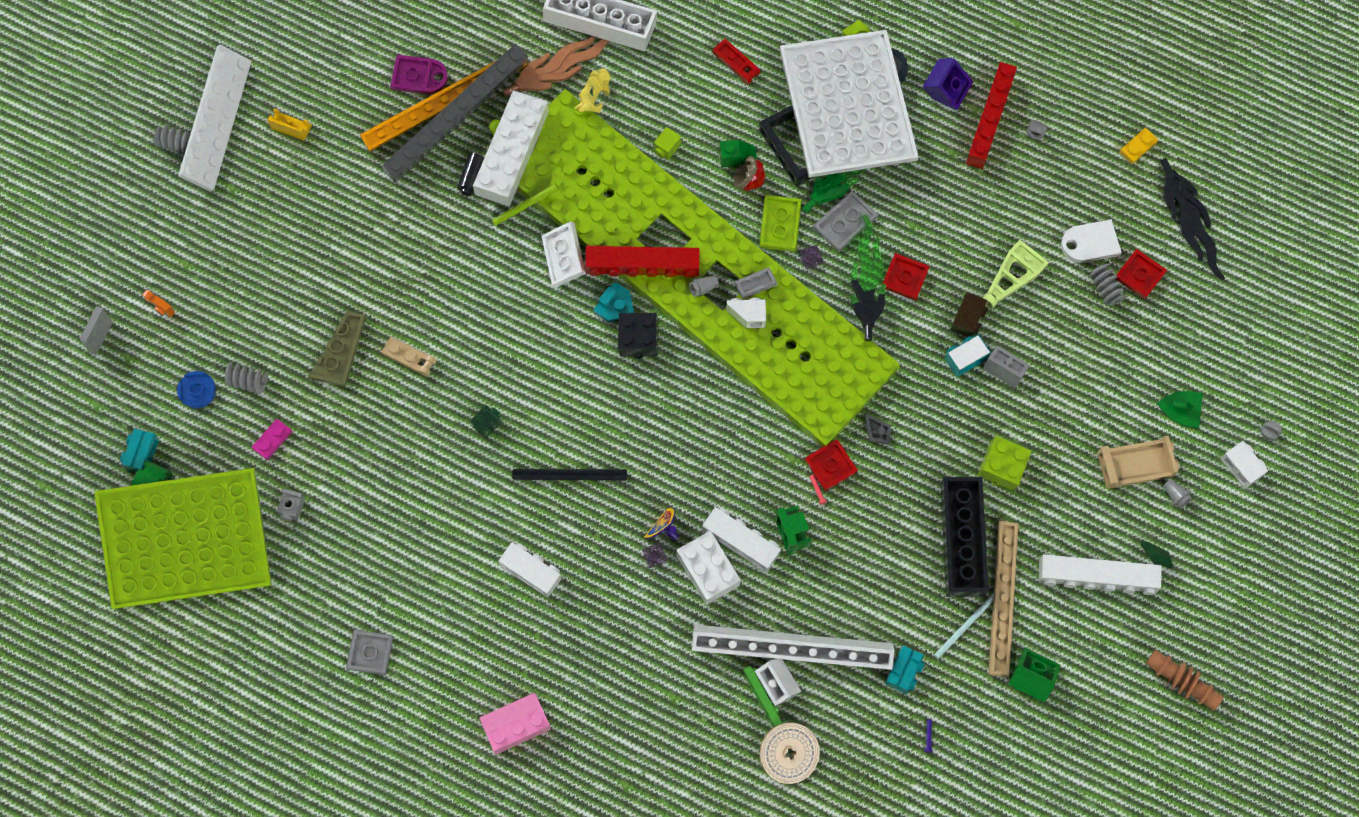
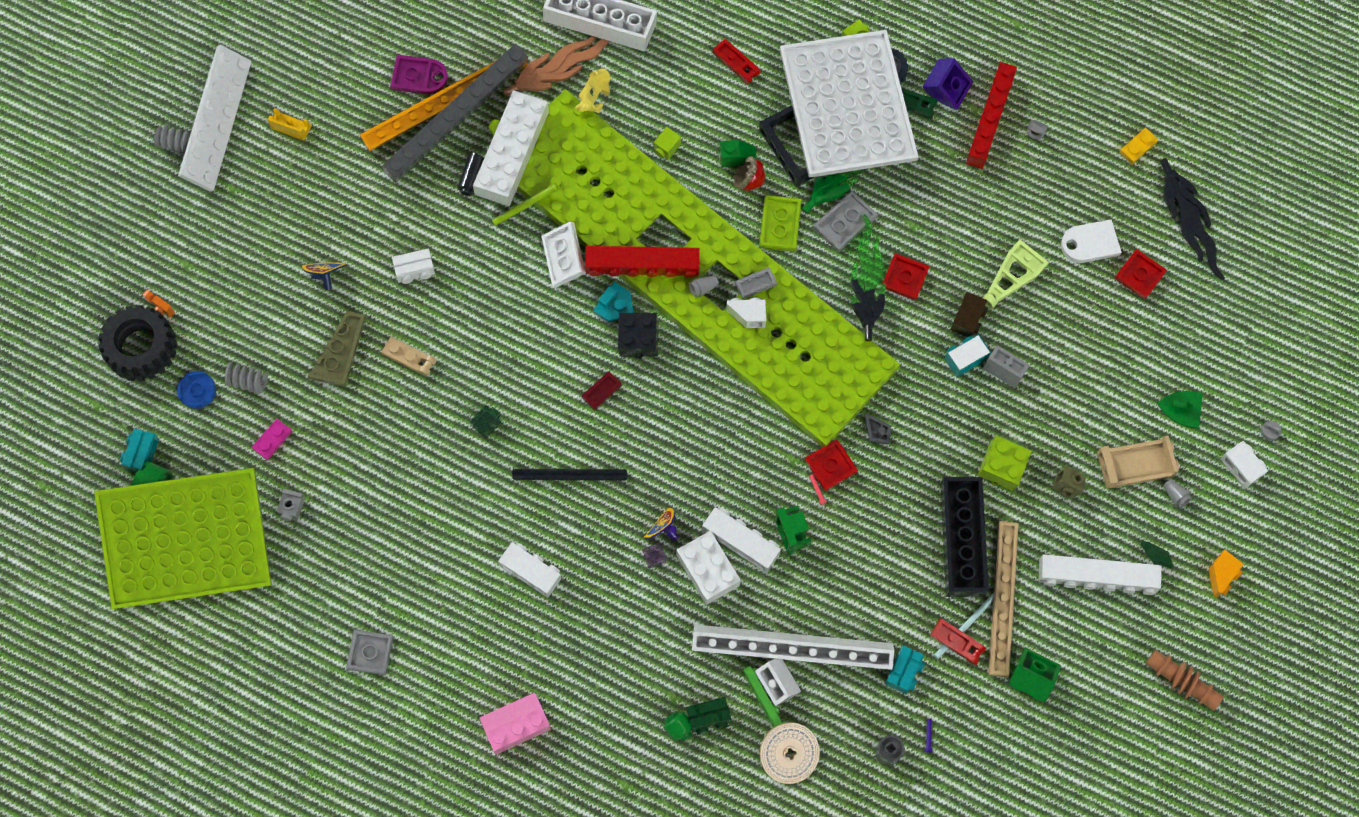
(96, 330): light grey tile -> none
(125, 324): none -> black tyre
(322, 271): none -> shield
(413, 266): none -> white brick
(601, 390): none -> dark red tile
(678, 726): none -> green head
(709, 715): none -> dark green brick
(811, 257): clear purple plate -> none
(889, 750): none -> dark grey wheel
(914, 101): none -> dark green plate
(957, 641): none -> red plate
(1069, 482): none -> olive brick
(1107, 286): light grey piece -> none
(1223, 571): none -> light orange slope

